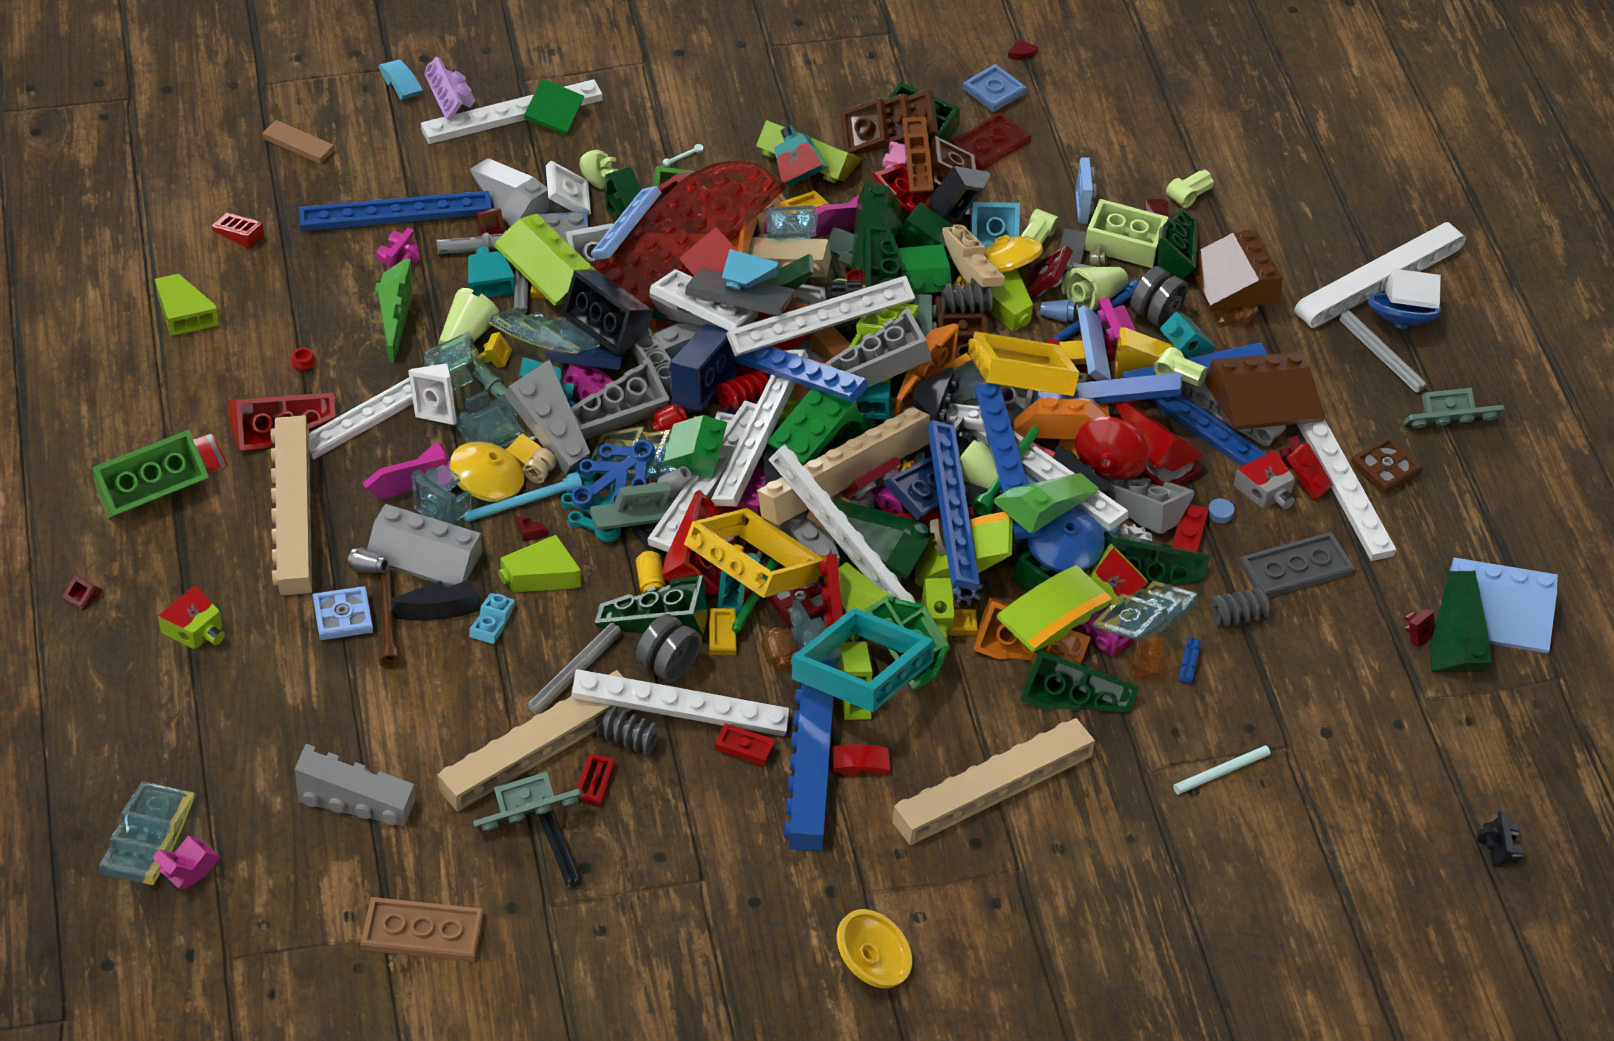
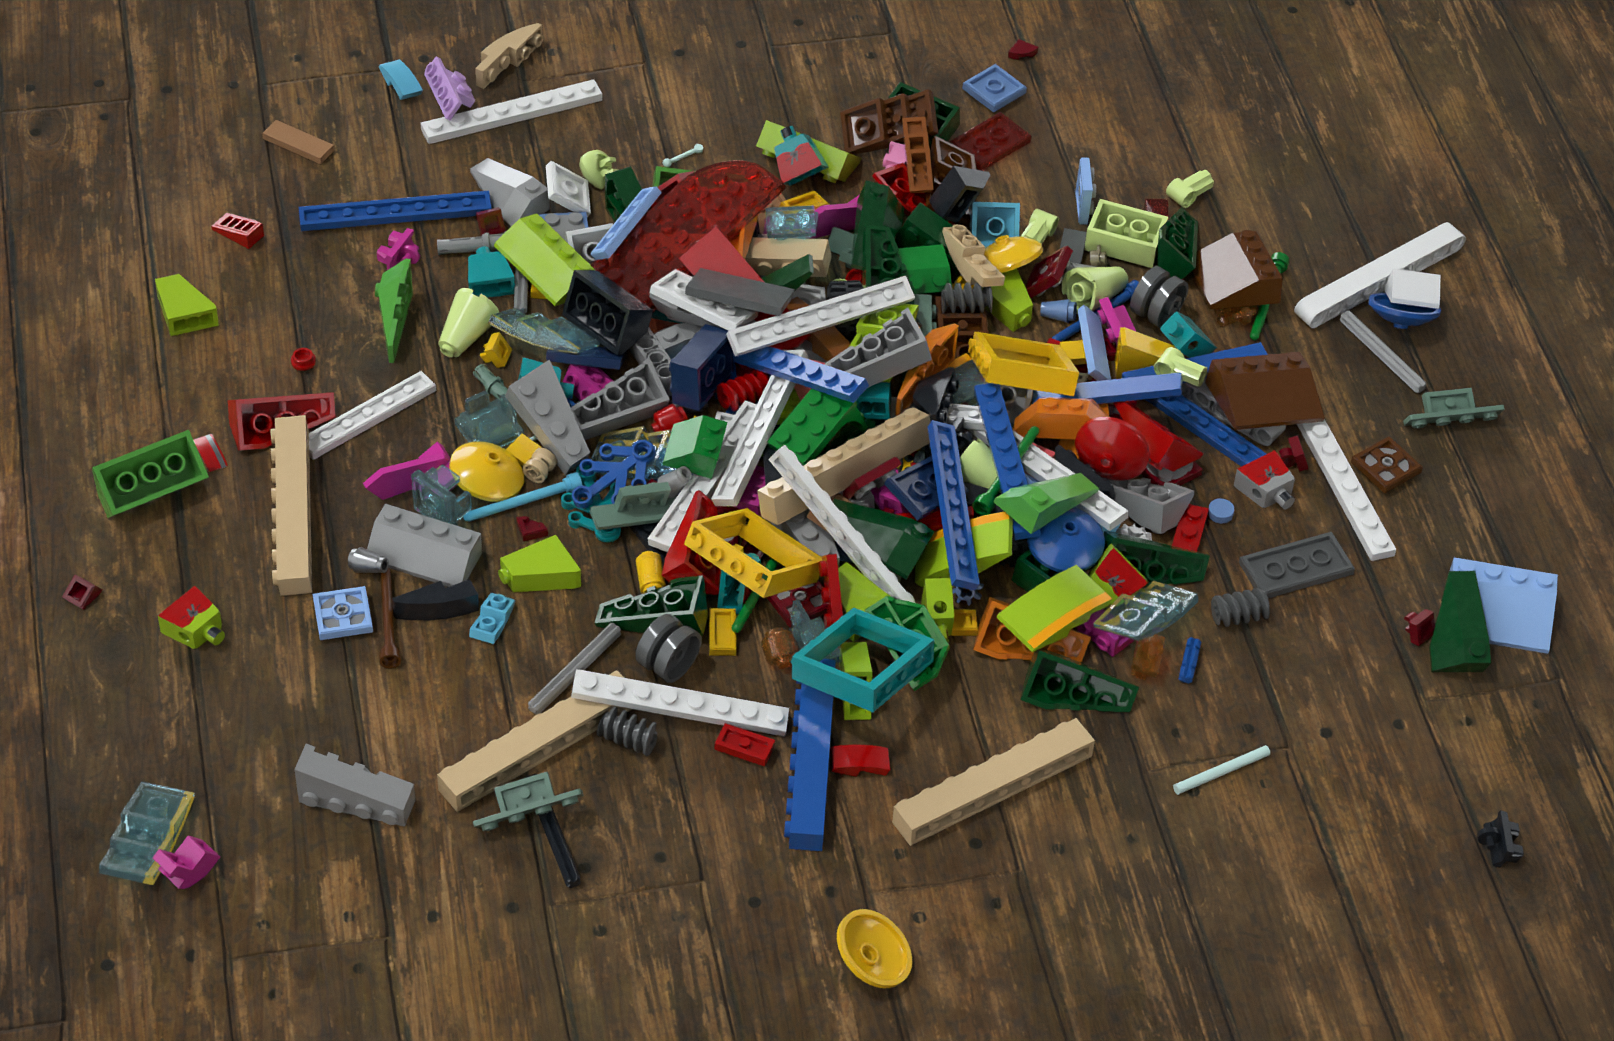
(422, 929): medium nougat tile -> none
(433, 393): white slope -> none
(456, 355): clear light blue panel -> none
(507, 50): none -> tan slope
(554, 106): green tile -> none
(589, 796): red tile -> none
(747, 270): medium azure slope -> none
(937, 528): dark tan tile -> none
(1281, 261): none -> green piece
(1309, 471): red plate -> none

